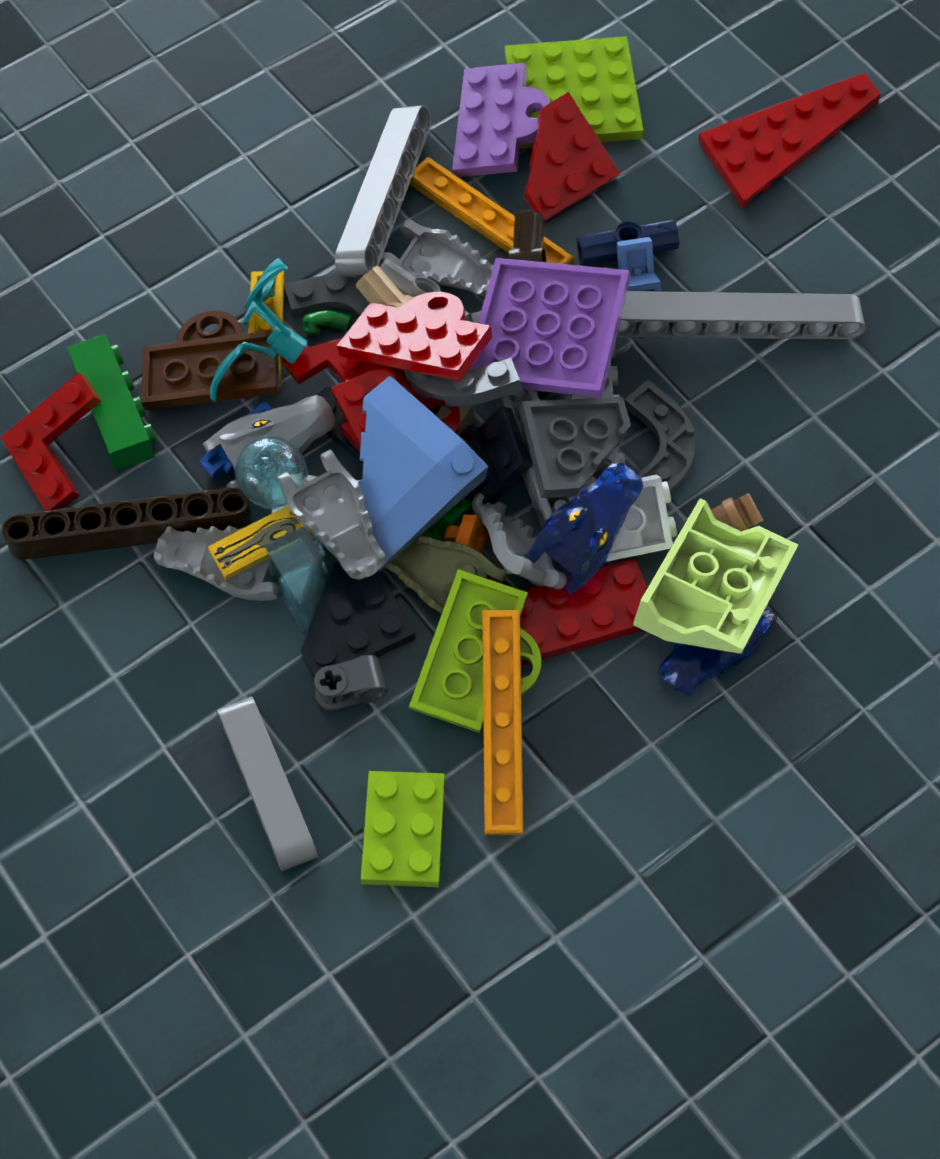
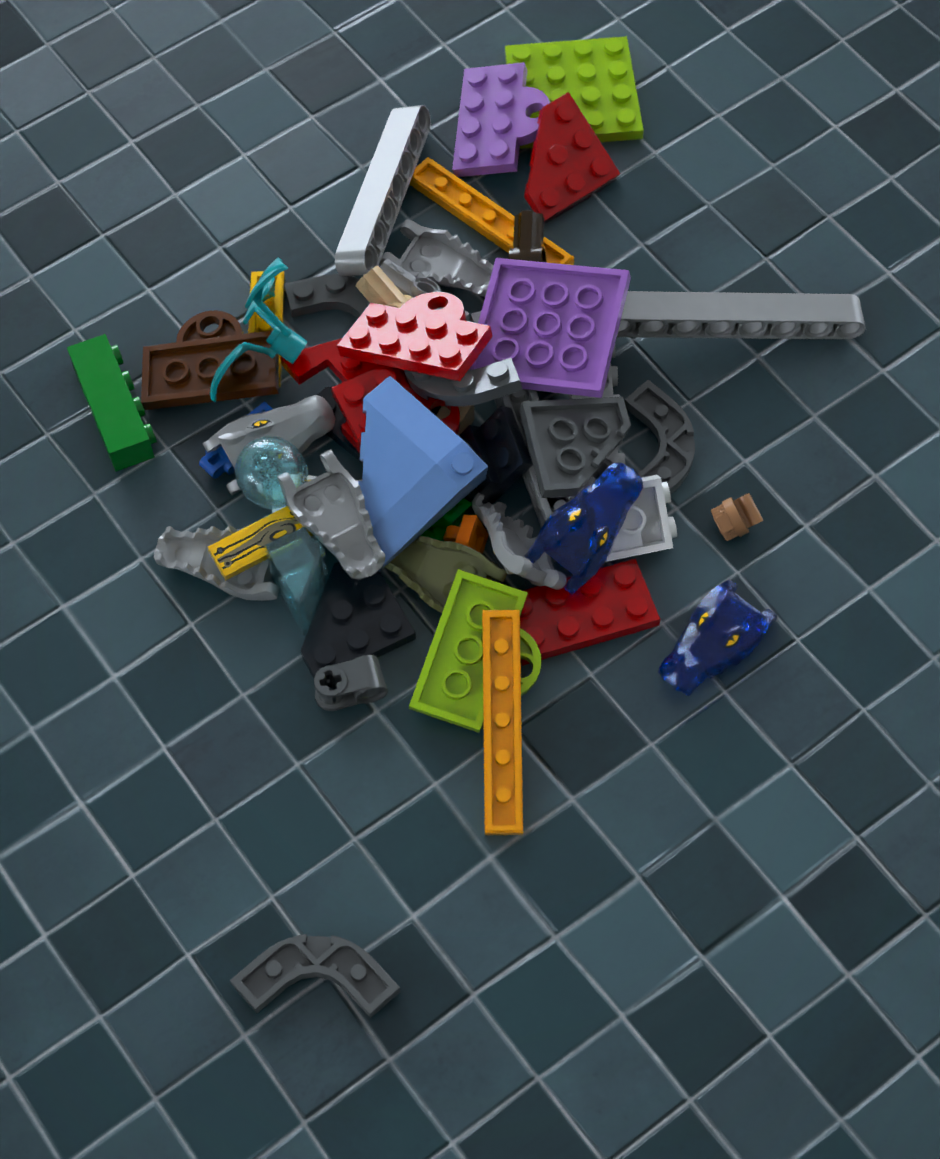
(32, 436): red plate -> none
(112, 516): dark brown beam -> none
(267, 784): light grey beam -> none
(316, 957): none -> dark grey plate
(326, 318): green arm -> none
(403, 829): lime plate -> none
(603, 245): dark blue piece -> none
(637, 257): medium blue brick -> none
(714, 583): yellowish green piece -> none
(779, 138): red wing -> none

